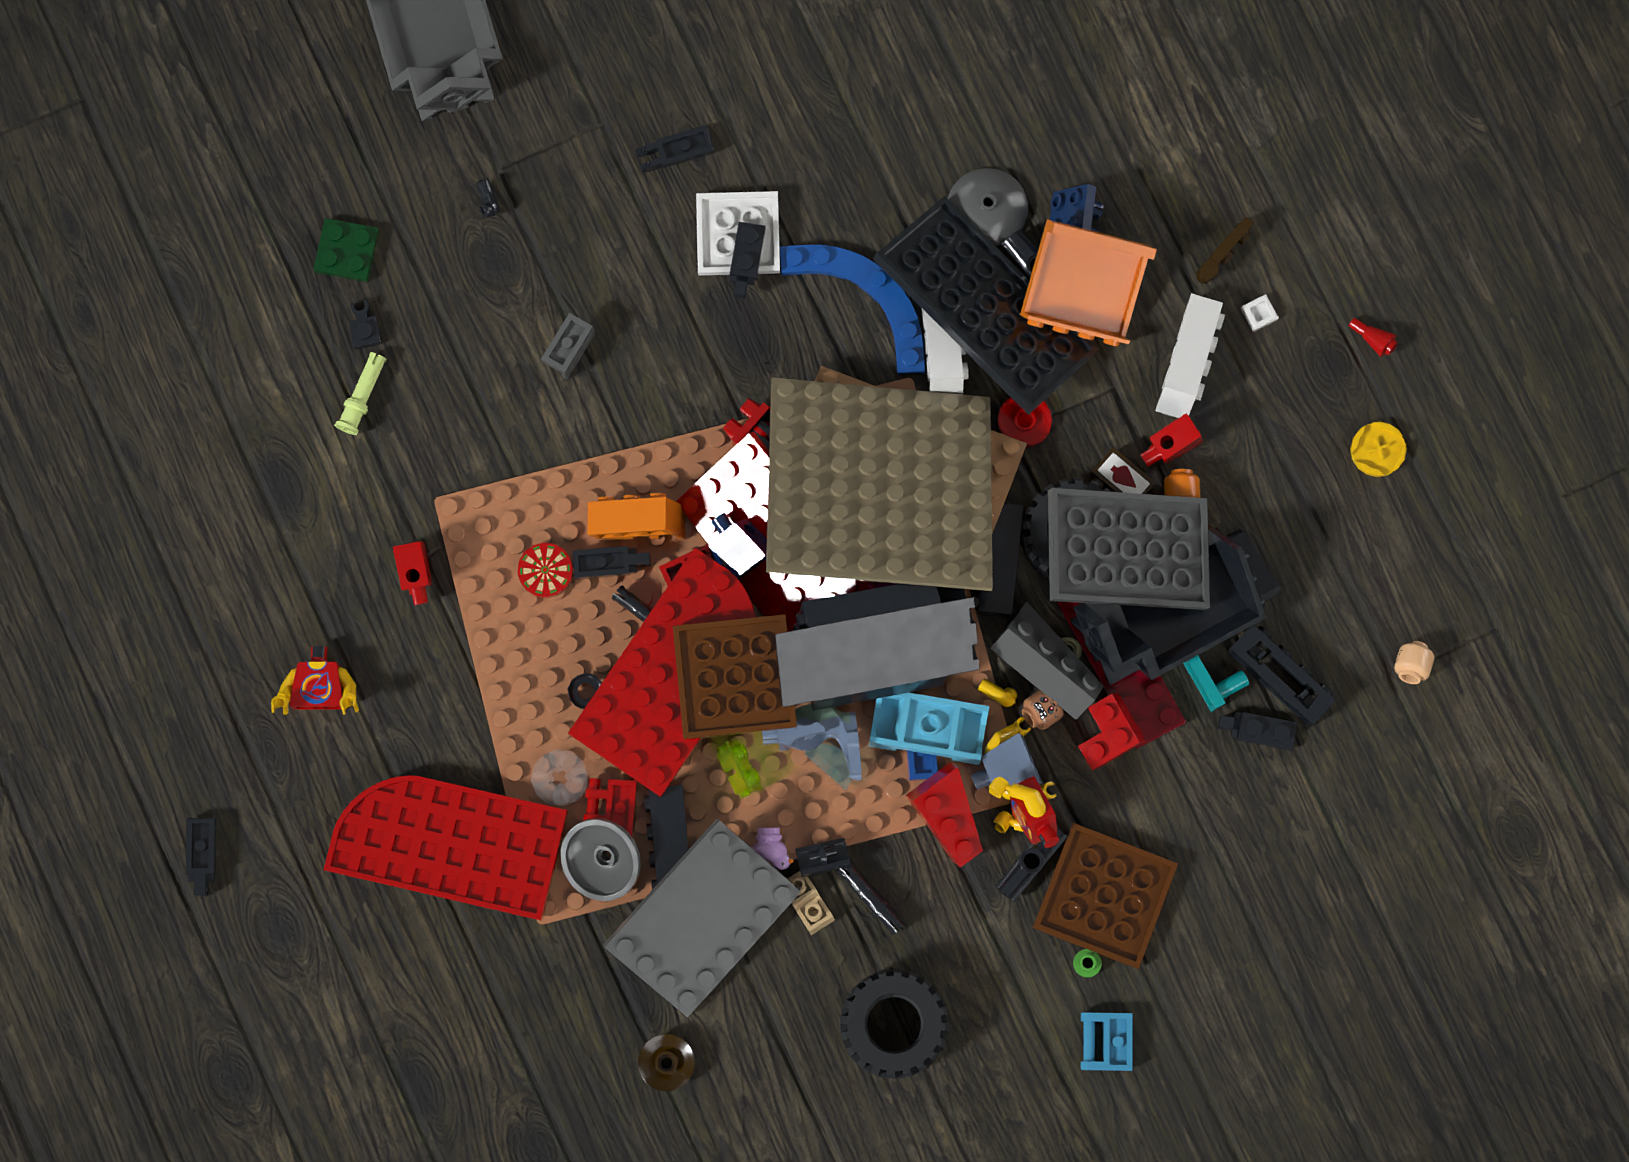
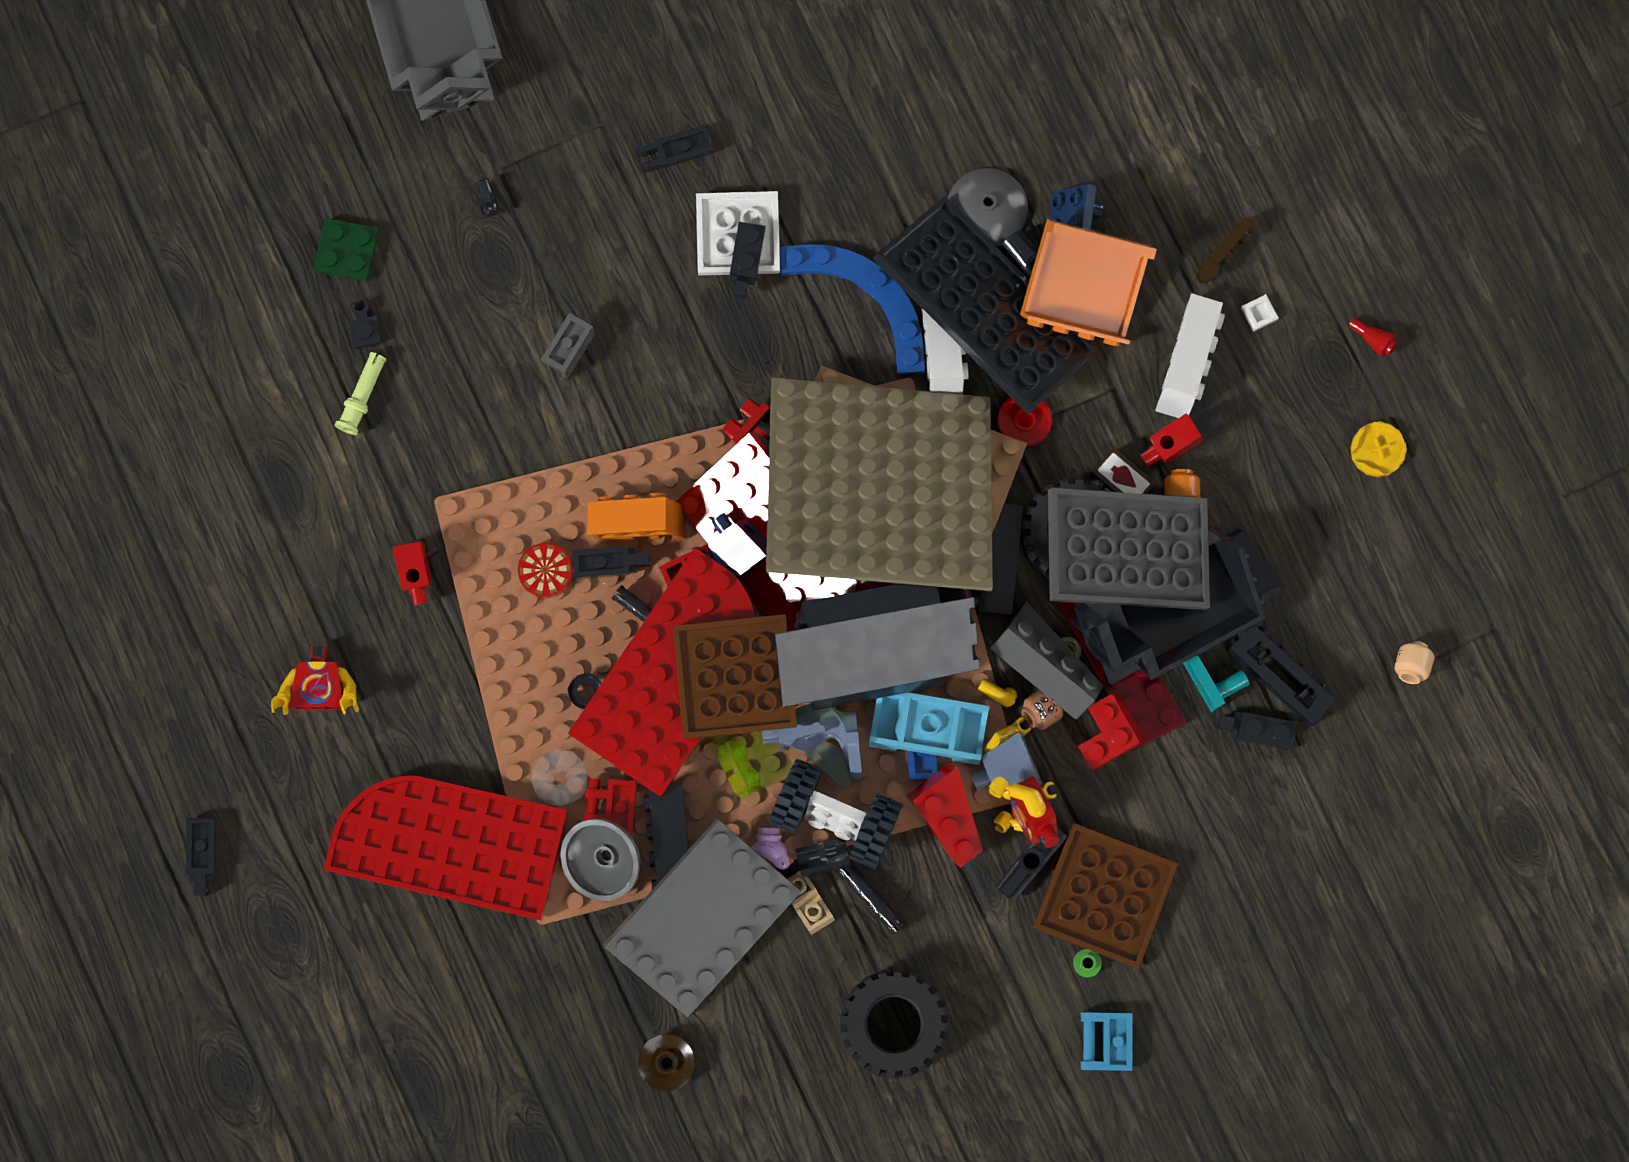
(822, 812): none -> black plate

